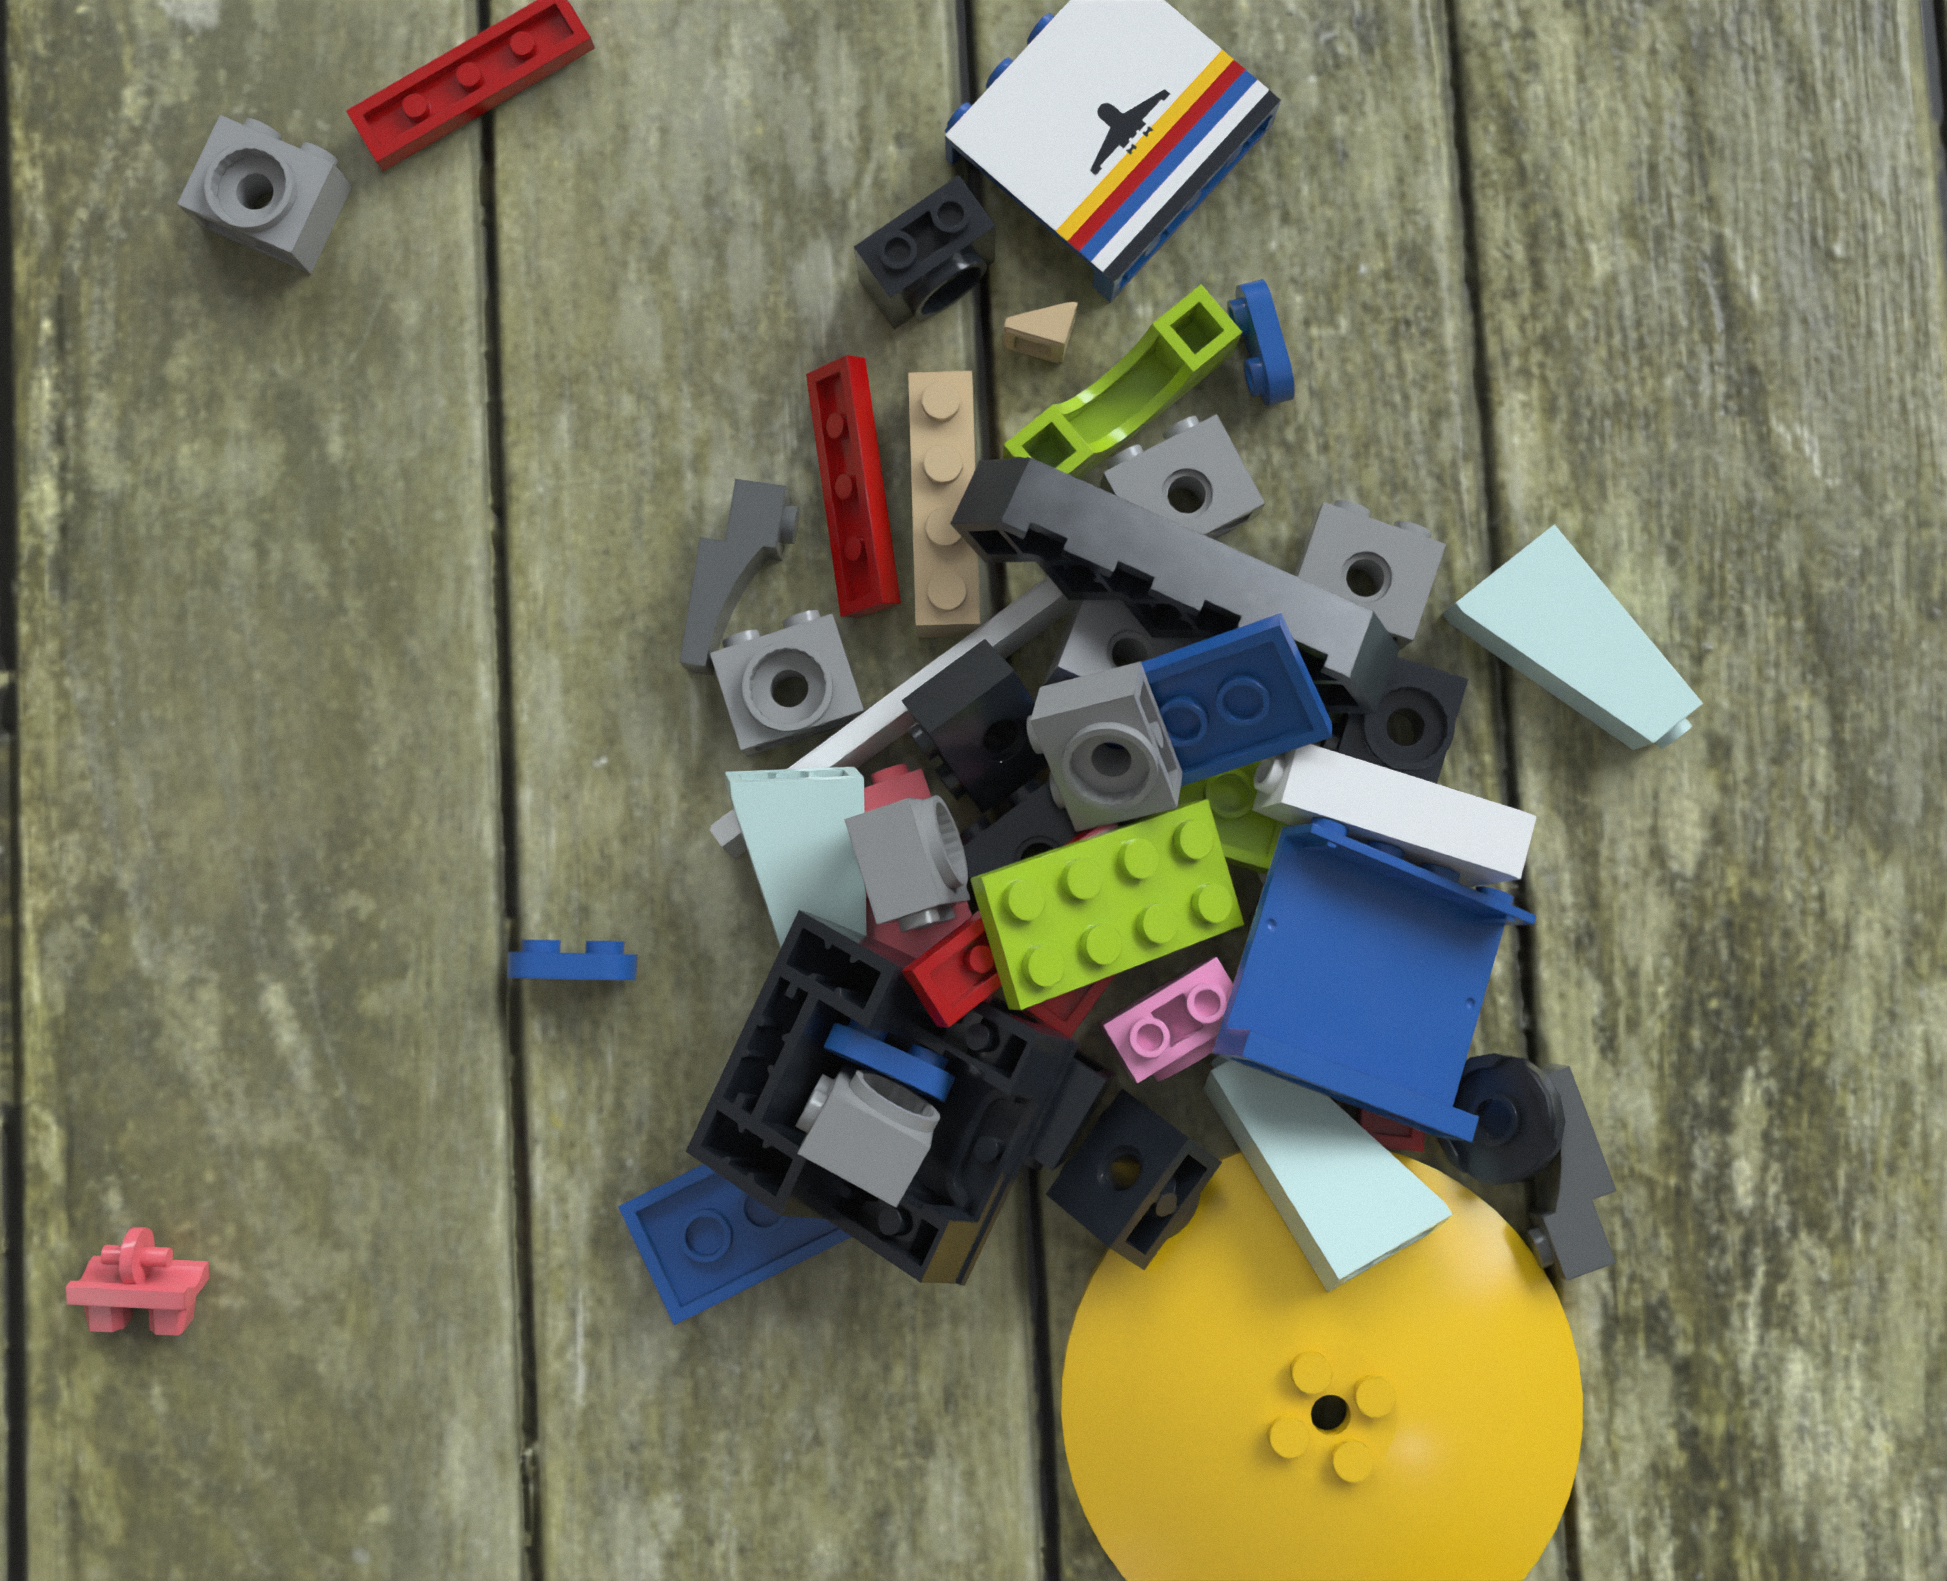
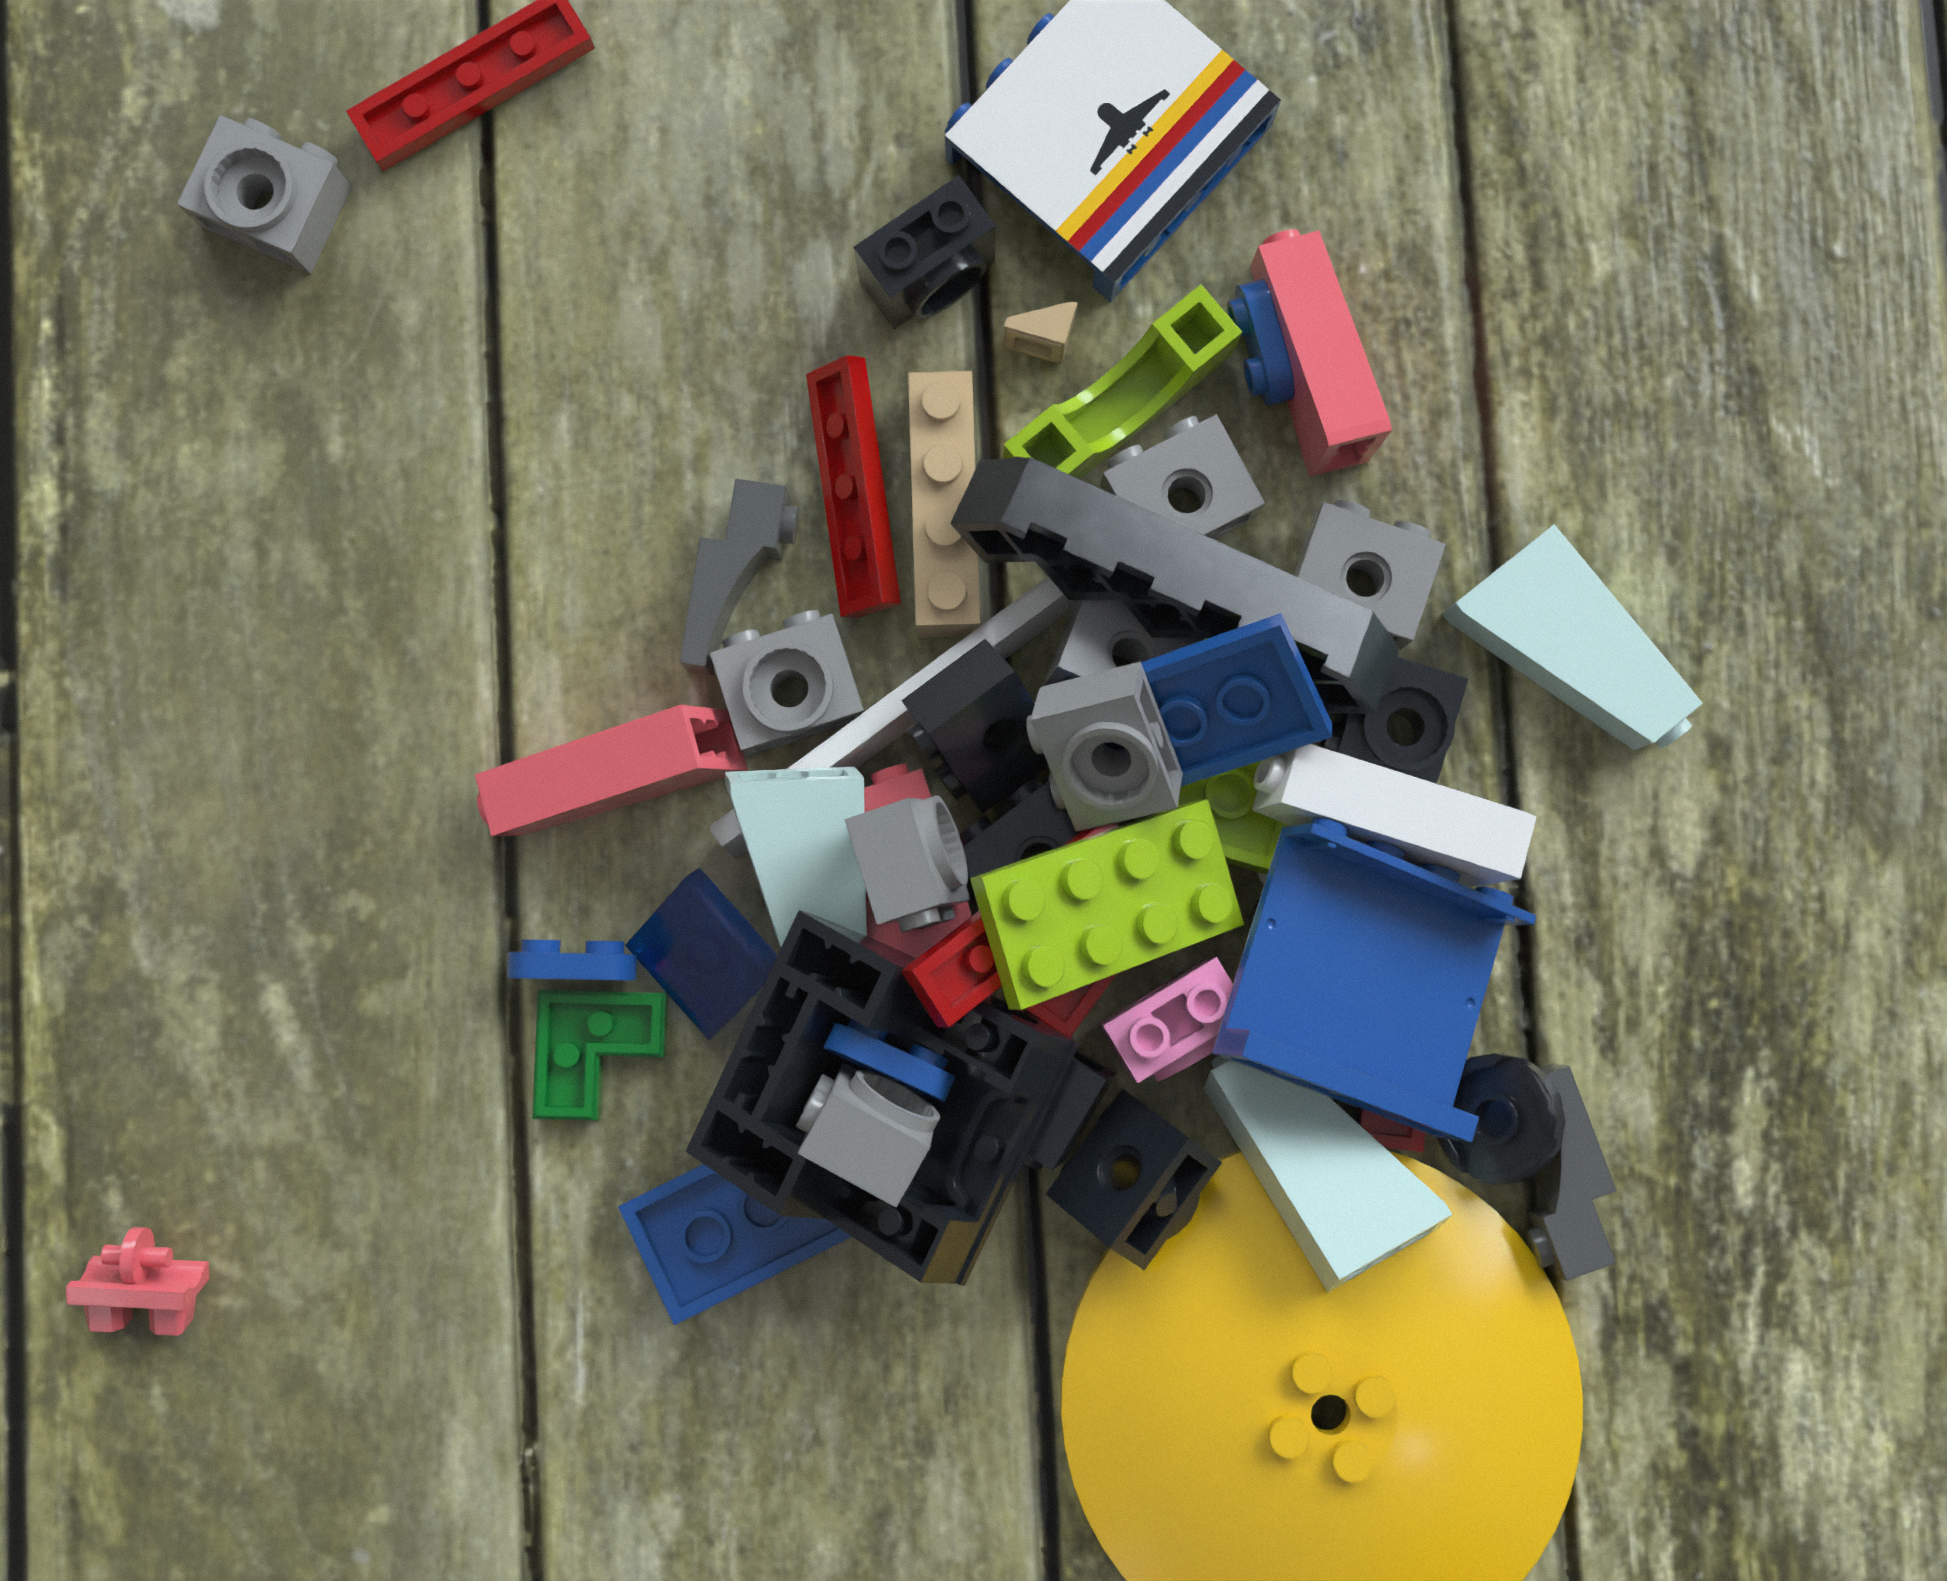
(574, 1036): none -> green tile
(610, 770): none -> coral slope
(703, 953): none -> clear blue tile
(1335, 395): none -> coral slope

